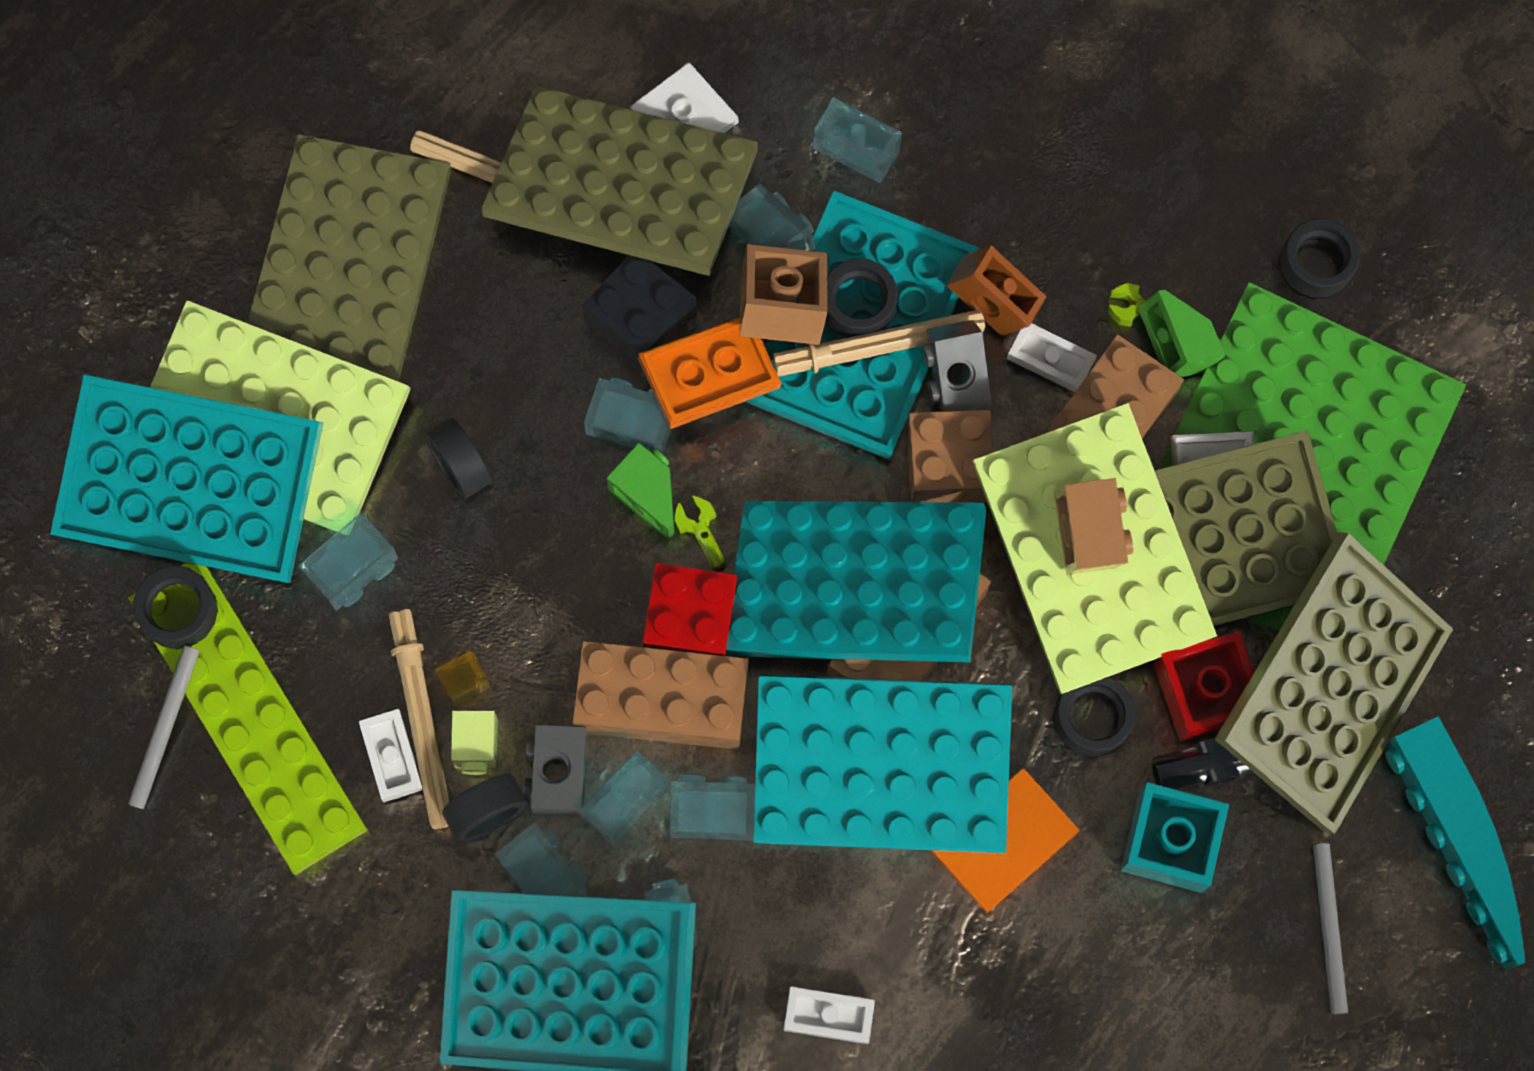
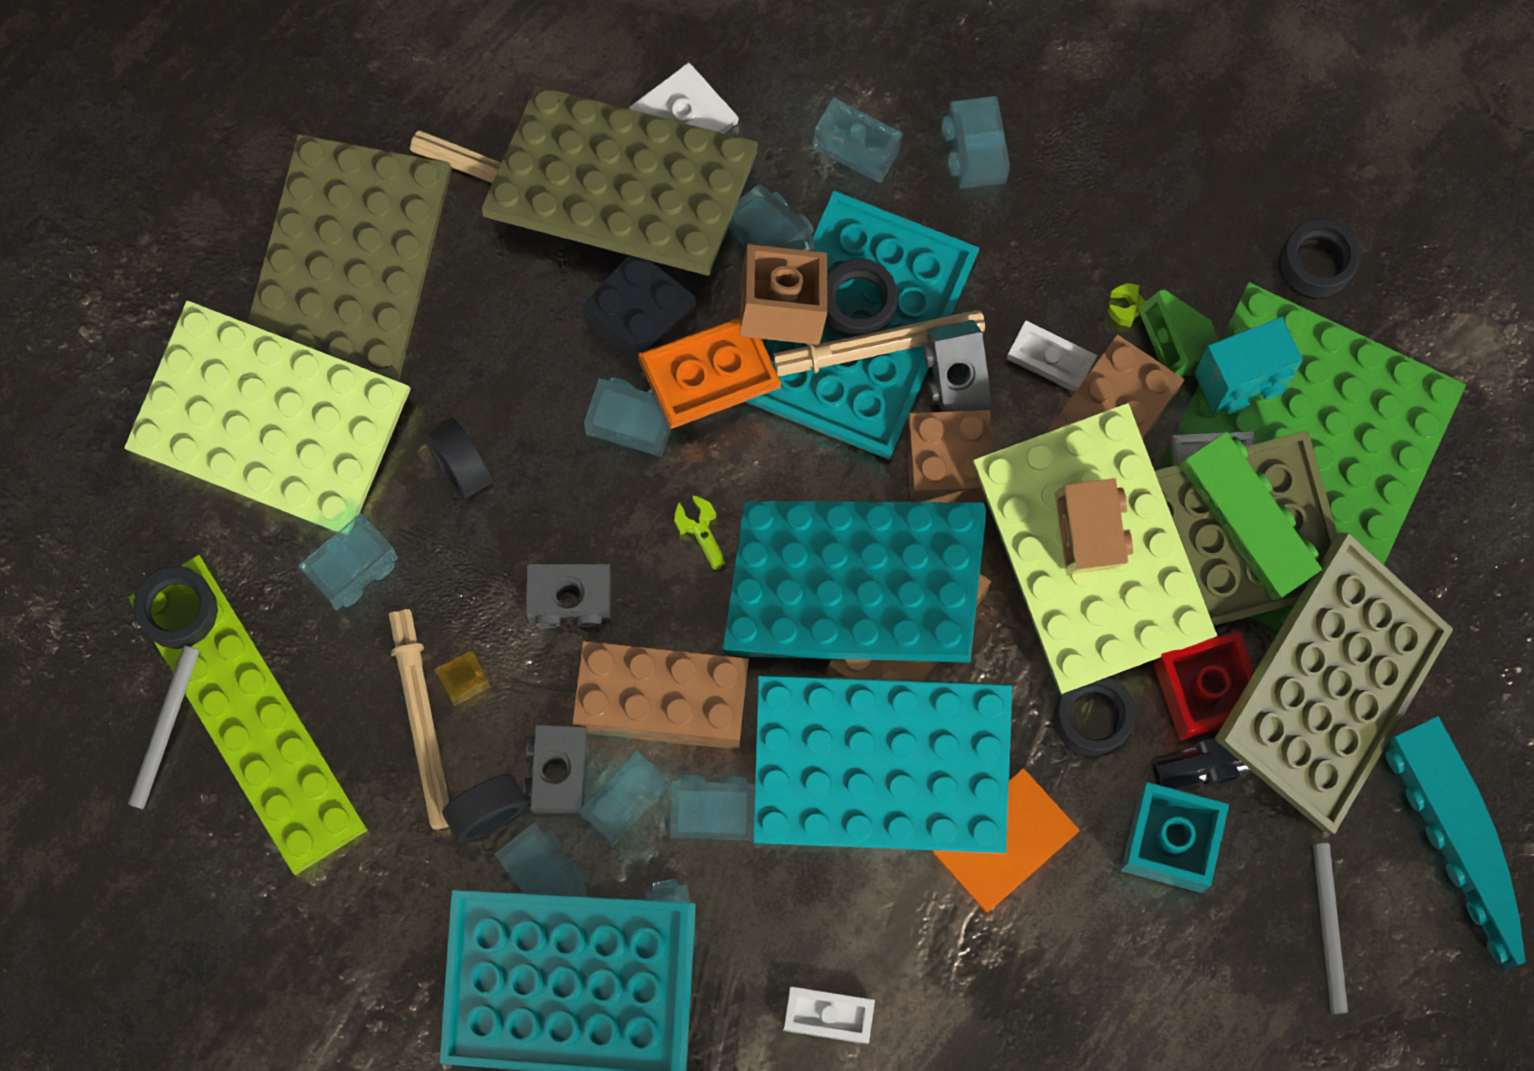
(187, 478): teal plate -> none
(391, 755): white plate -> none
(474, 741): yellowish green brick -> none
(548, 581): none -> dark grey brick
(645, 487): bright green slope -> none
(689, 610): red brick -> none
(977, 142): none -> clear light blue brick
(996, 289): dark orange brick -> none
(1248, 367): none -> teal brick
(1251, 516): none -> bright green brick

